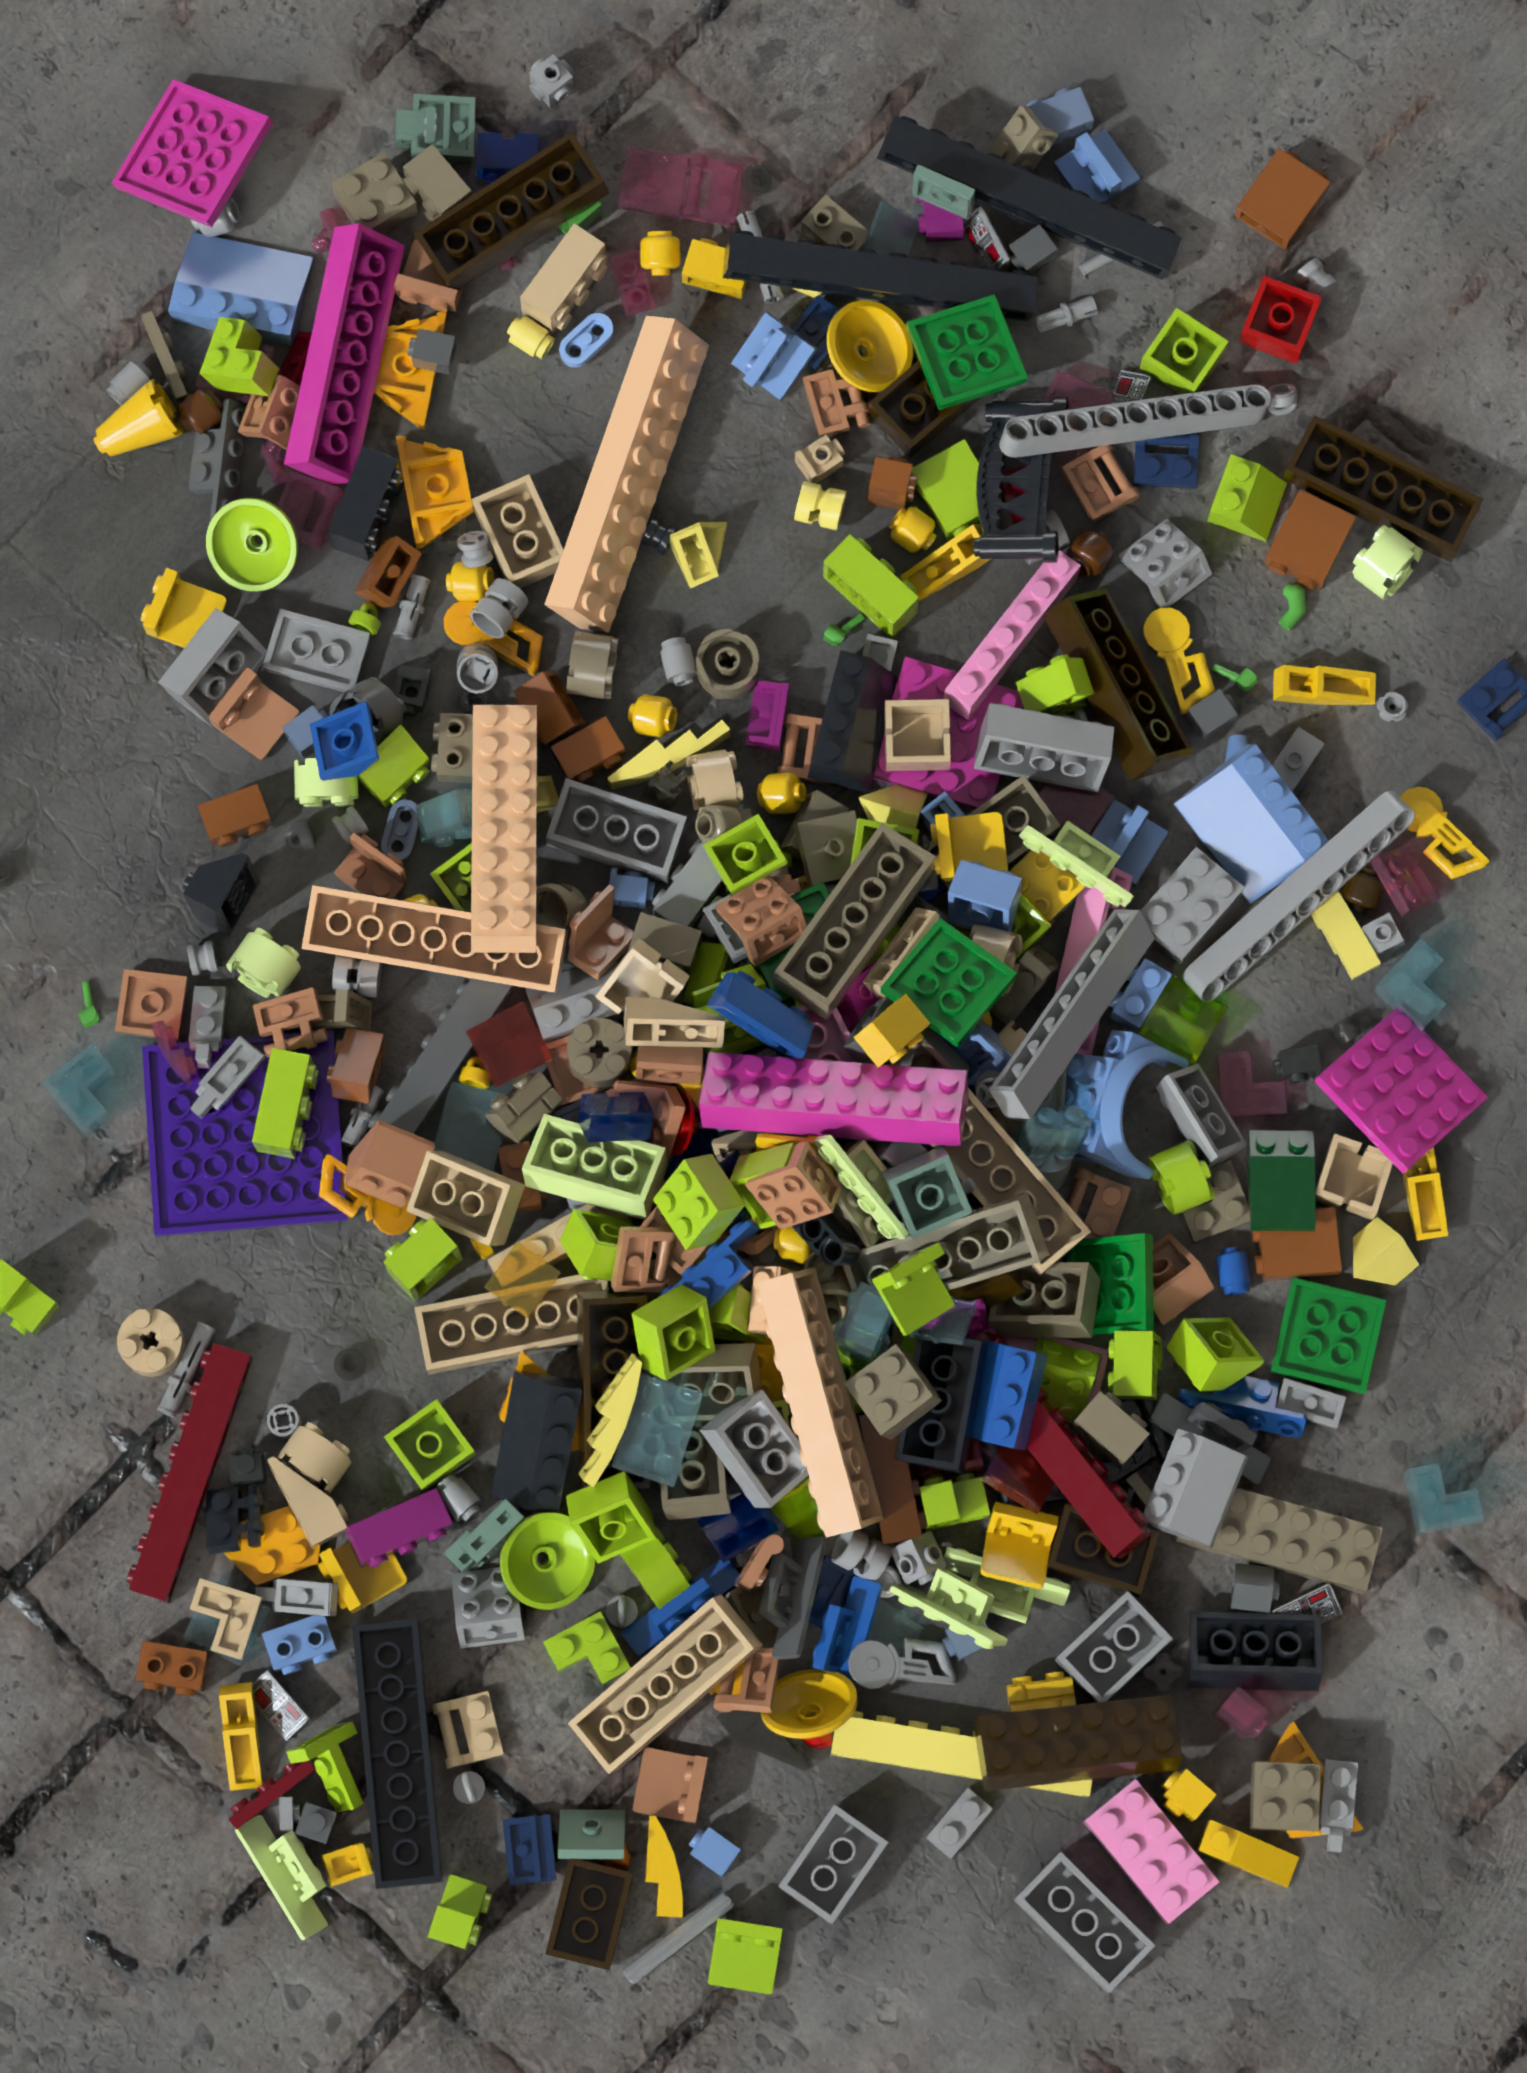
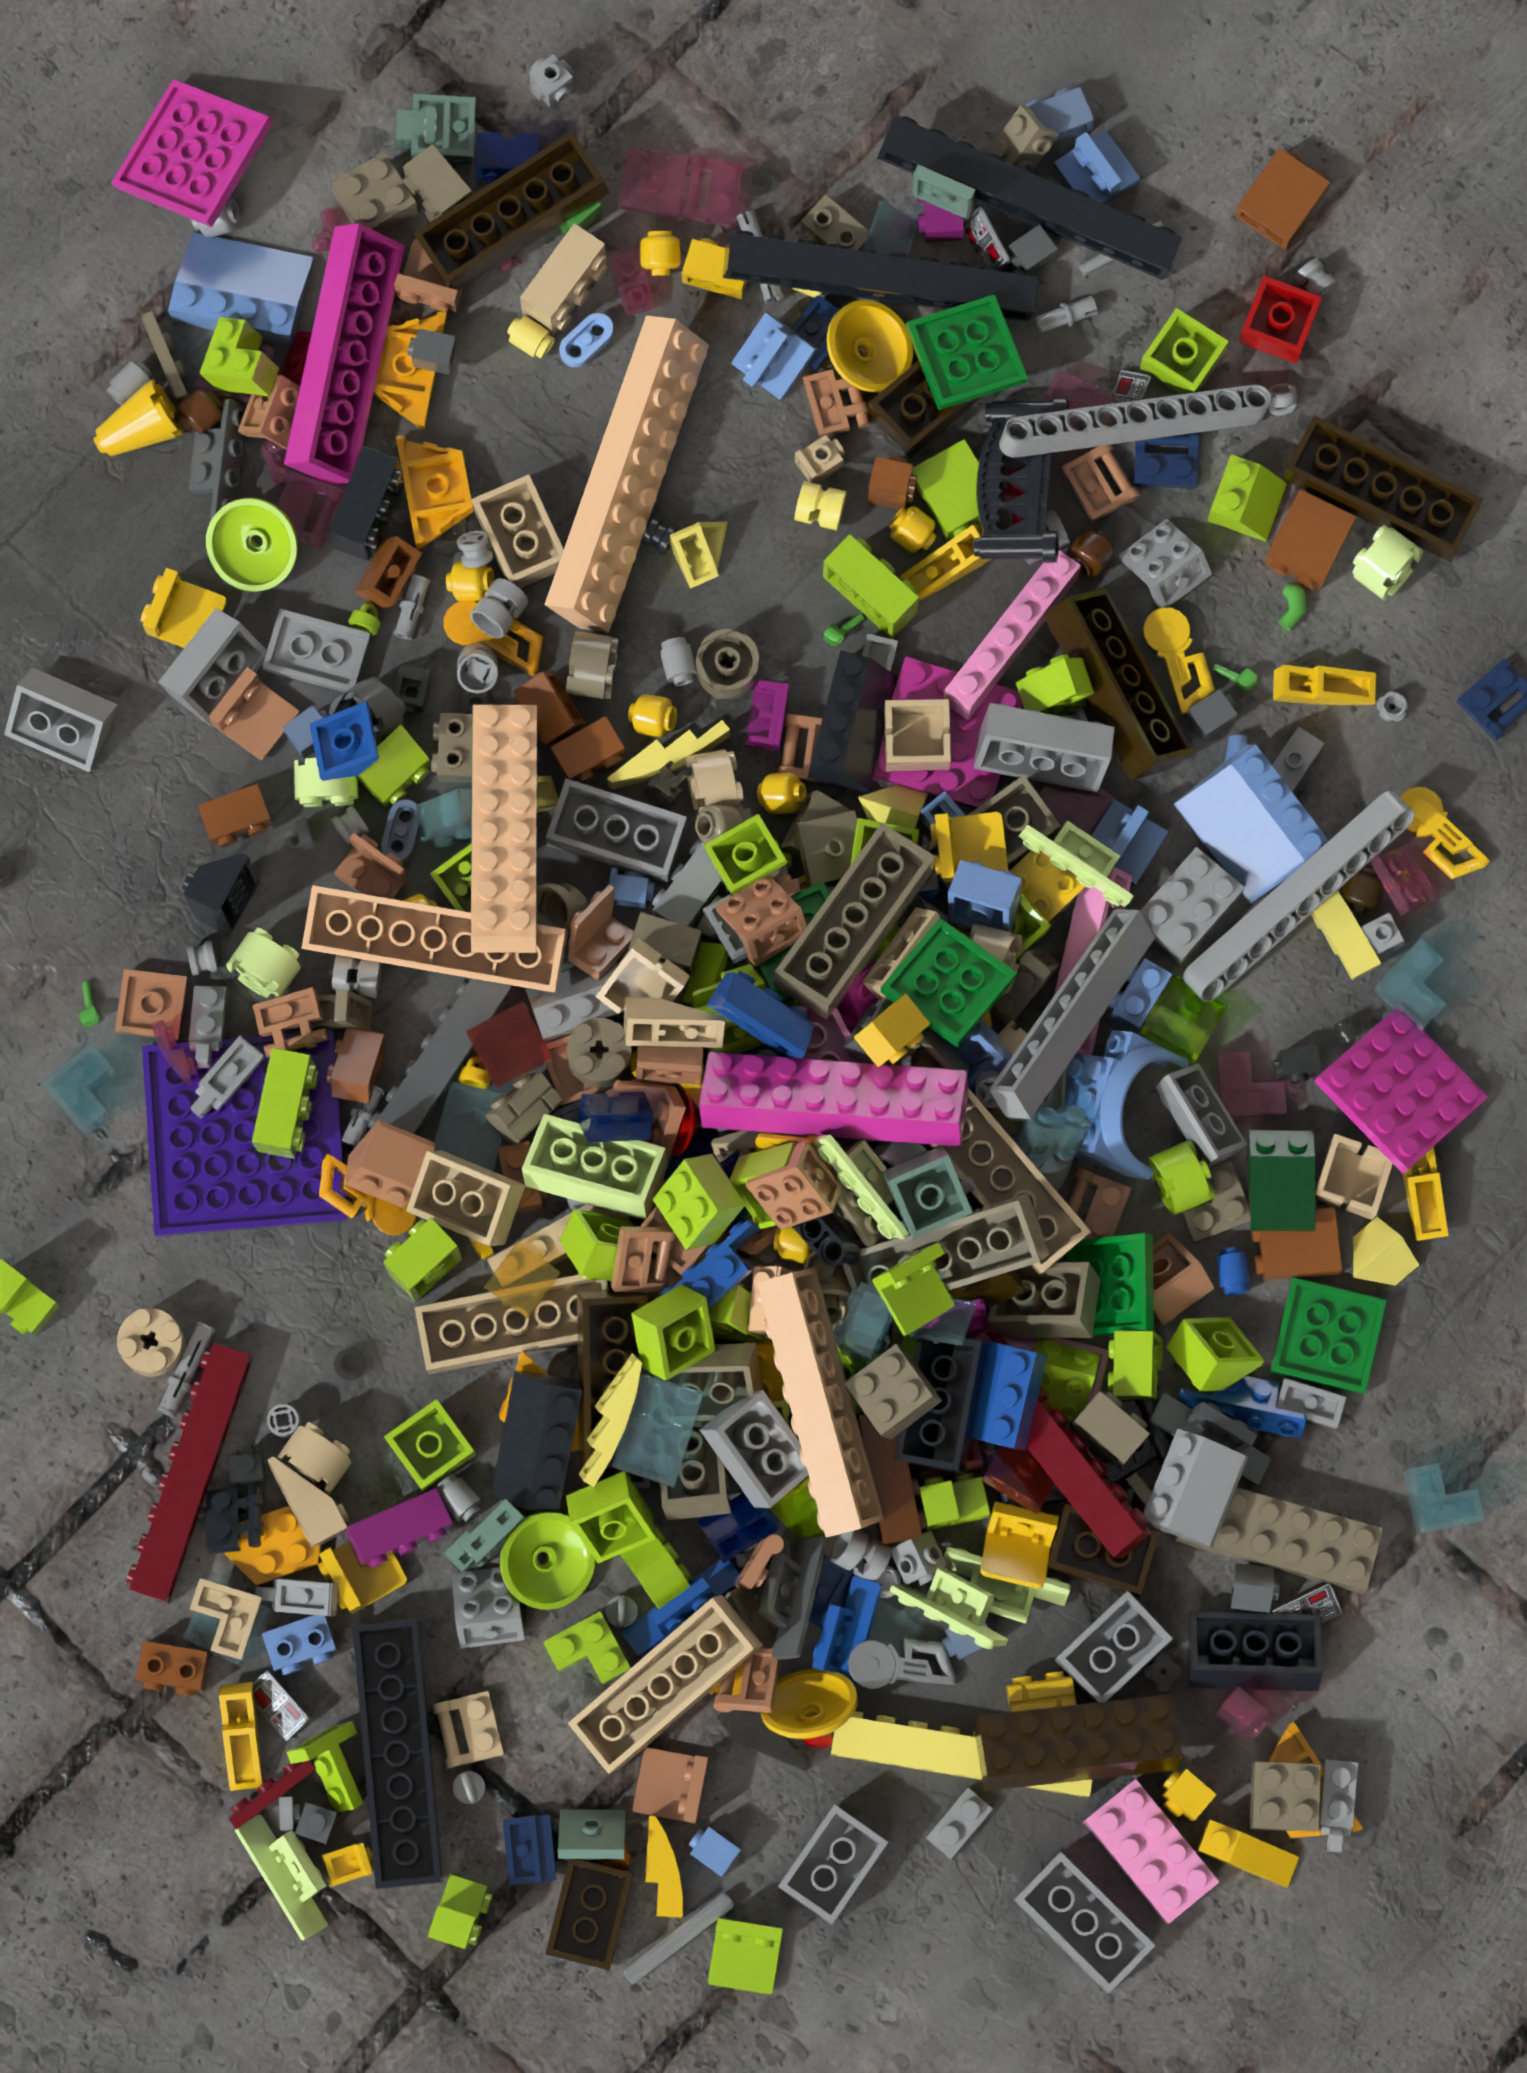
(60, 719): none -> light grey slope

